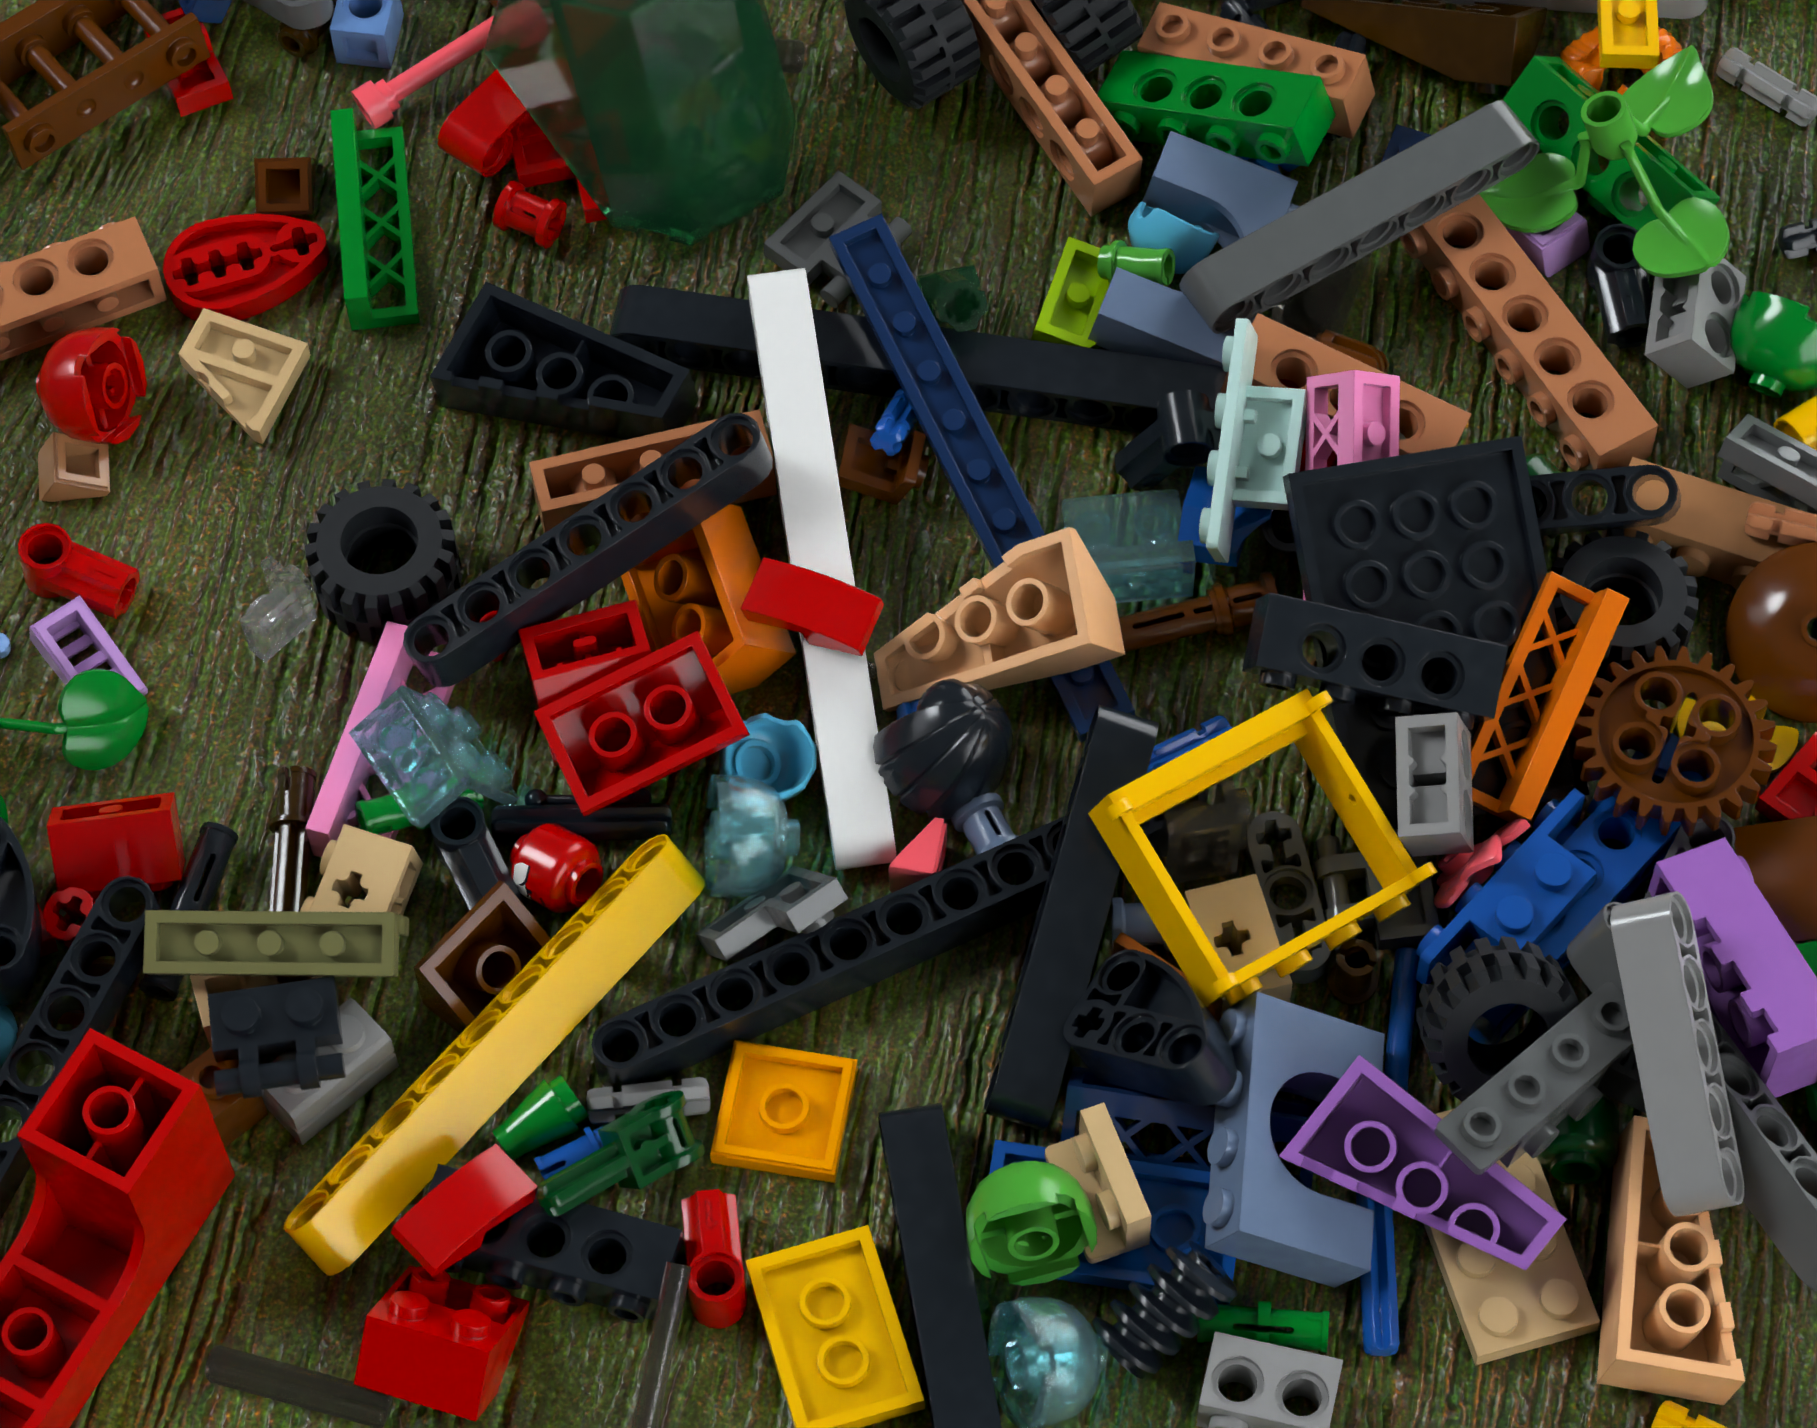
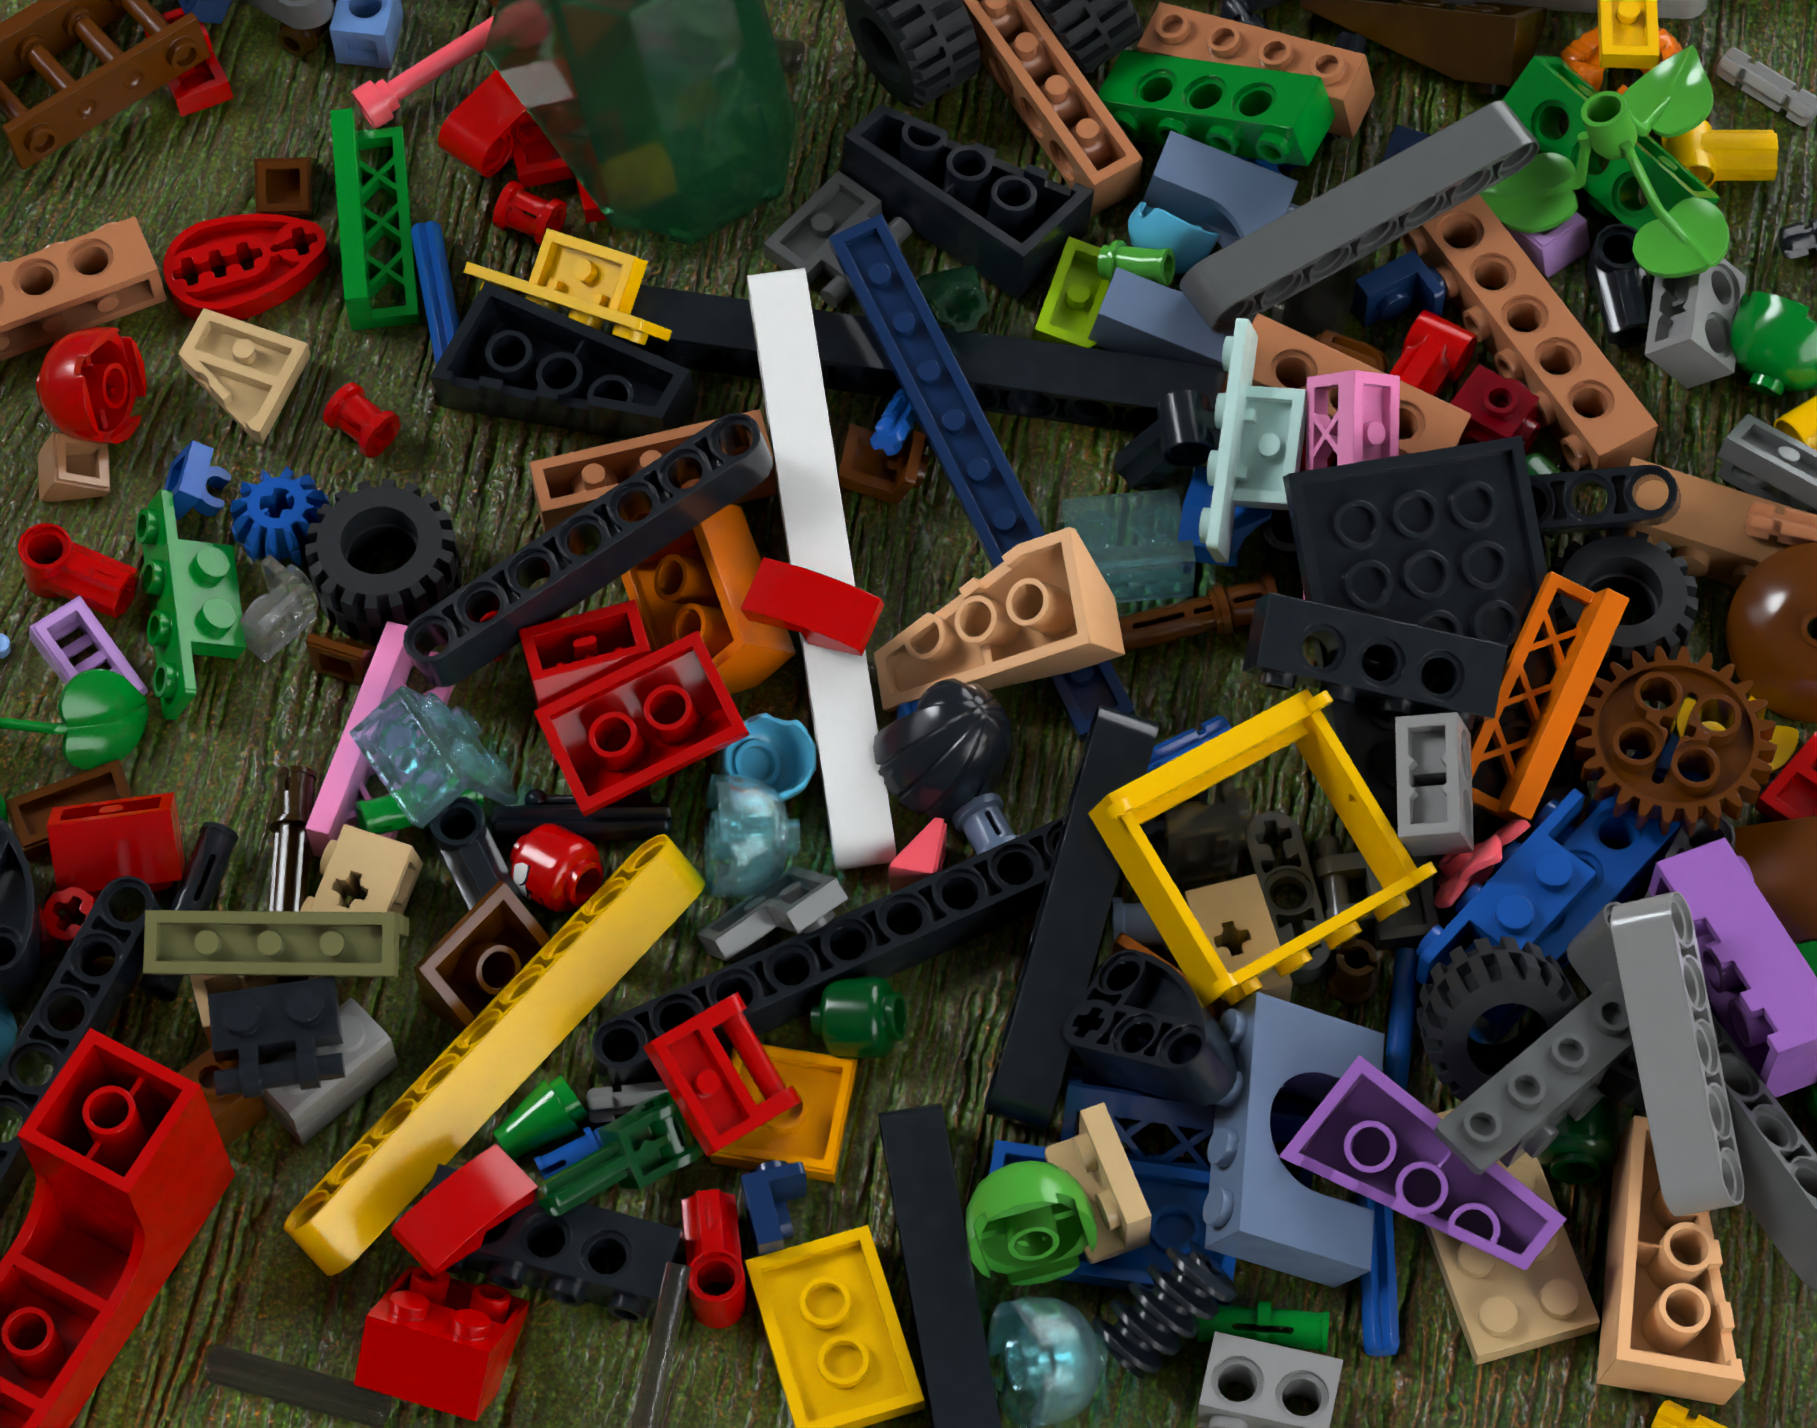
(32, 810): none -> reddish brown tile
(188, 481): none -> blue tile
(190, 602): none -> green bracket
(276, 515): none -> blue gear
(340, 656): none -> reddish brown slope
(361, 420): none -> red bush
(435, 285): none -> blue axle
(585, 278): none -> yellow bracket
(706, 1081): none -> red plate
(765, 1204): none -> dark blue bracket
(859, 1017): none -> dark green head
(965, 198): none -> black wedge
(1395, 286): none -> dark blue bracket
(1434, 353): none -> red piece
(1498, 408): none -> dark red brick
(1726, 153): none -> yellow piece

